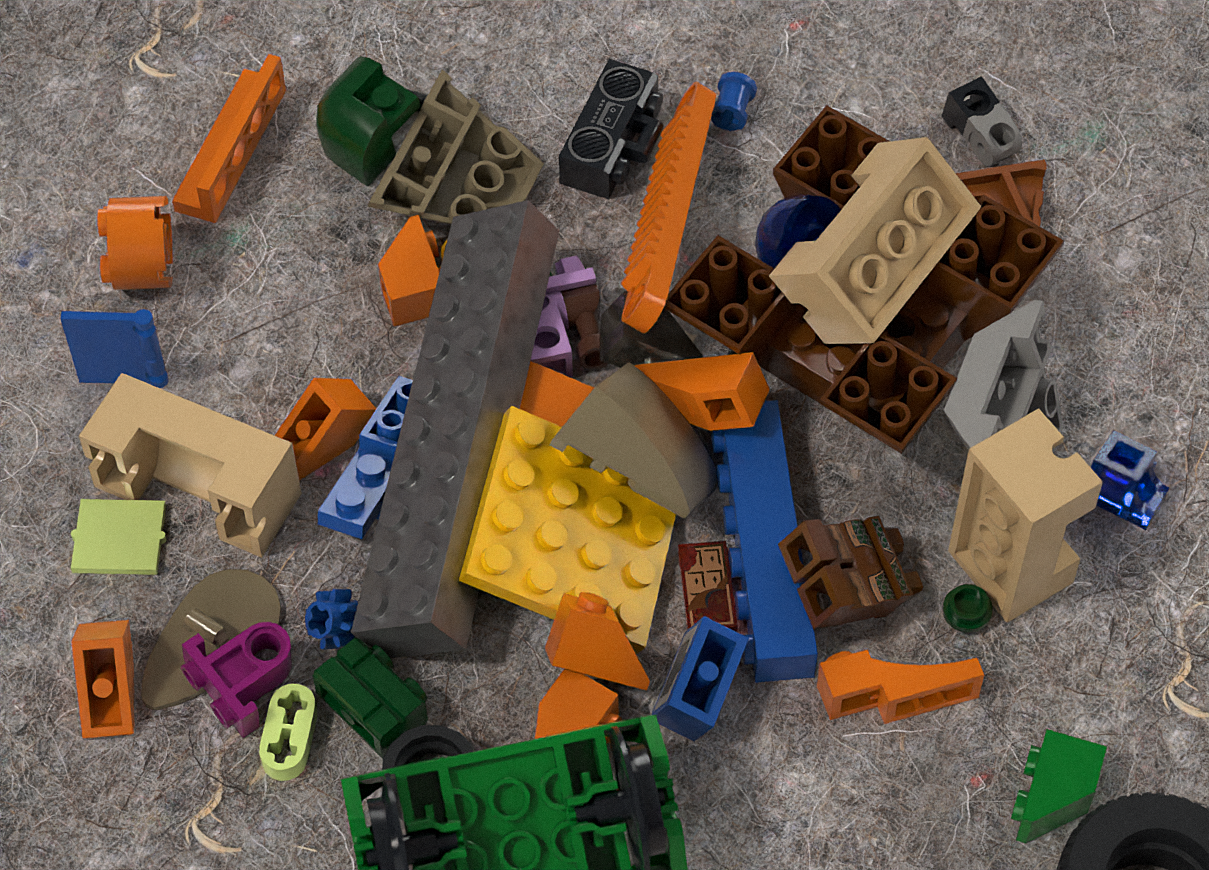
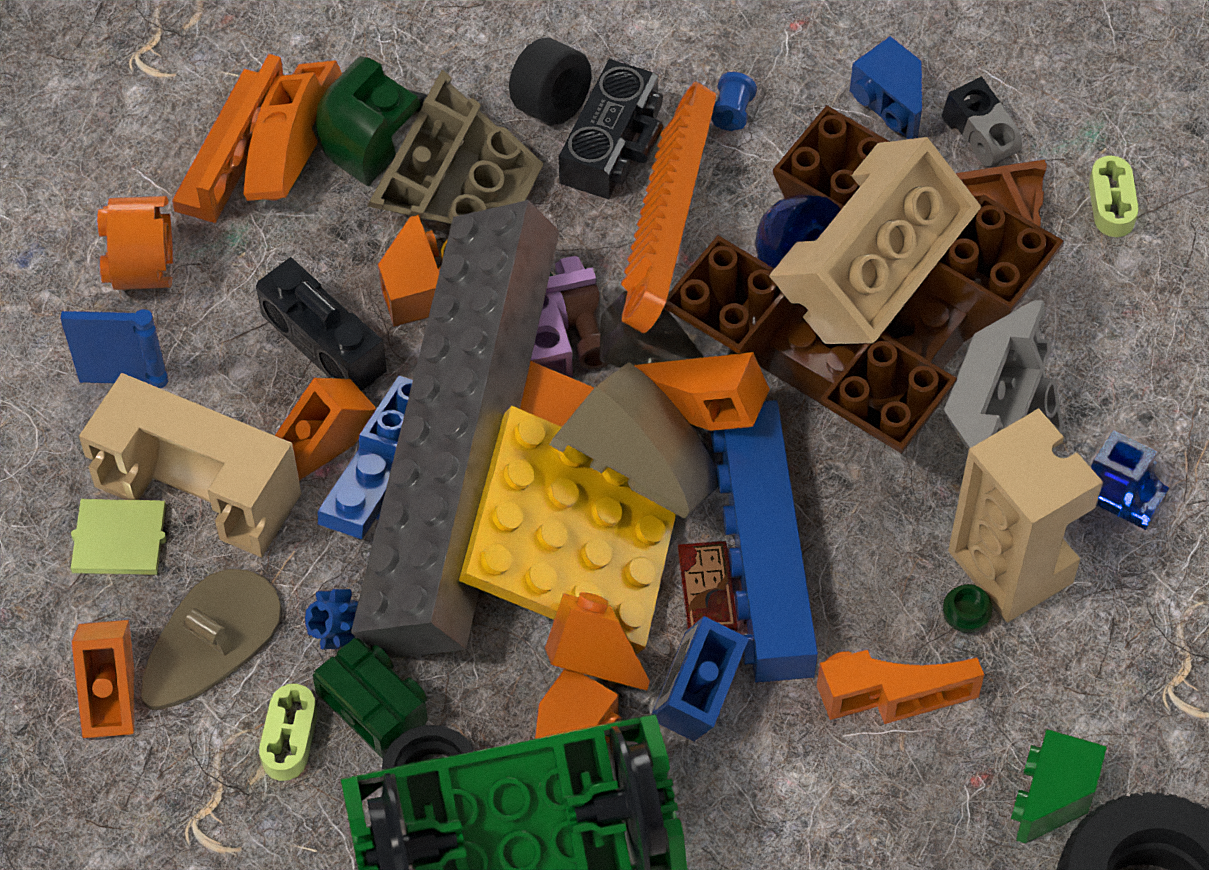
(235, 675): magenta pin -> none
(284, 130): none -> orange slope
(320, 325): none -> black piece
(550, 81): none -> black tyre
(852, 566): reddish brown hips -> none
(890, 85): none -> blue slope
(1123, 196): none -> yellowish green beam

